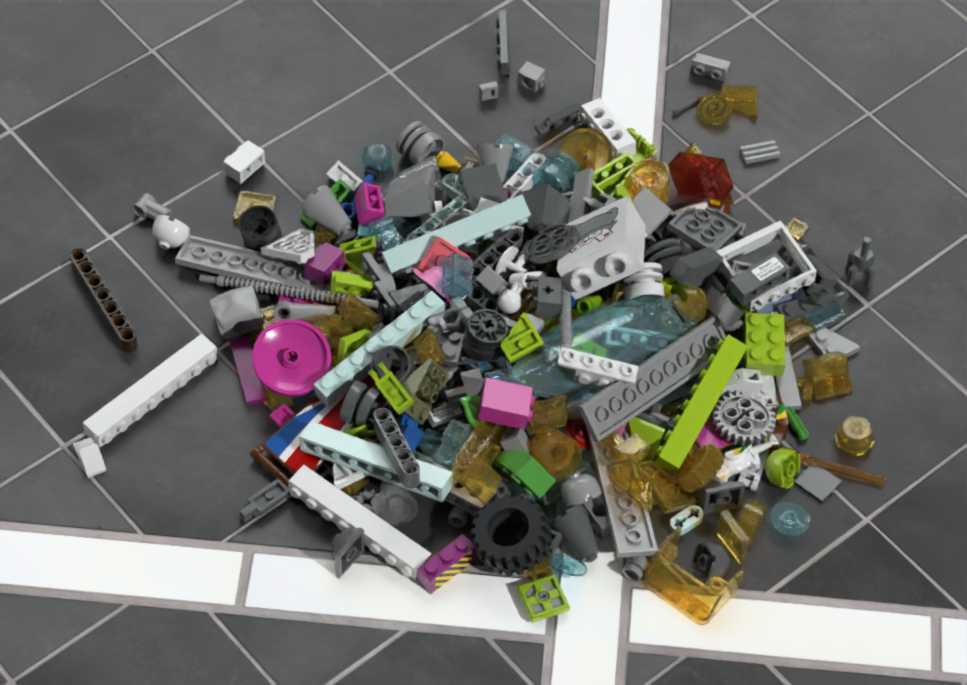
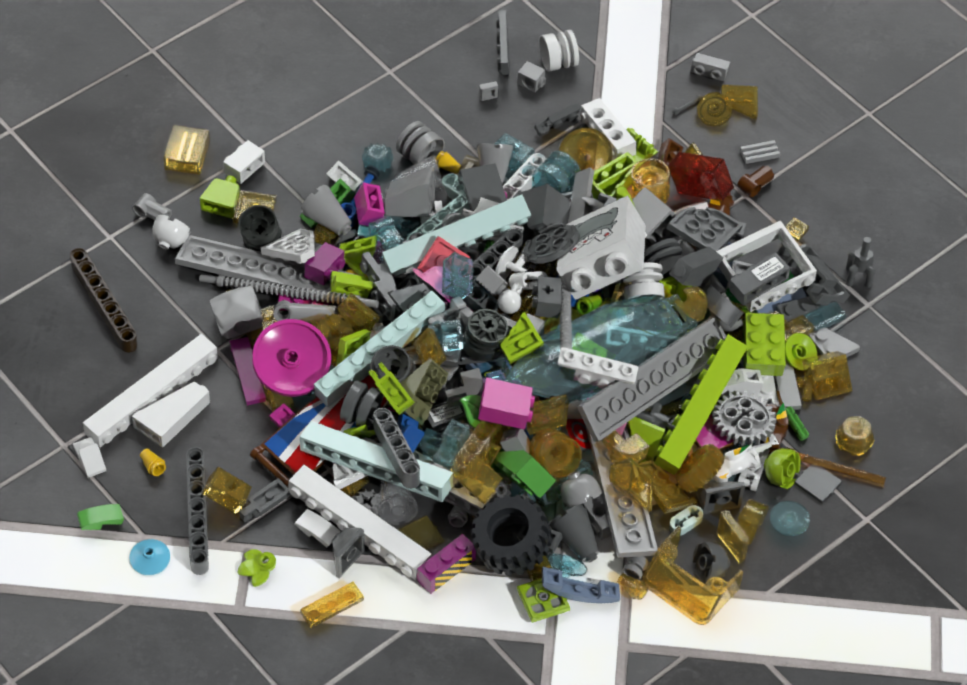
(95, 517): none -> bright green slope
(152, 563): none -> medium azure dish
(153, 462): none -> yellow cone
(171, 414): none -> white slope
(186, 149): none -> clear yellow brick
(197, 518): none -> dark grey beam
(221, 197): none -> lime torso
(227, 490): none -> clear yellow brick
(255, 567): none -> lime plate
(317, 526): none -> white slope
(332, 604): none -> clear yellow plate
(423, 533): none -> clear yellow piece
(451, 335): none -> clear light blue panel
(559, 50): none -> white wheel
(578, 590): none -> sand blue slope
(635, 588): none -> clear yellow cone
(668, 151): none -> reddish brown slope
(752, 183): none -> reddish brown piece
(802, 345): none -> lime dish

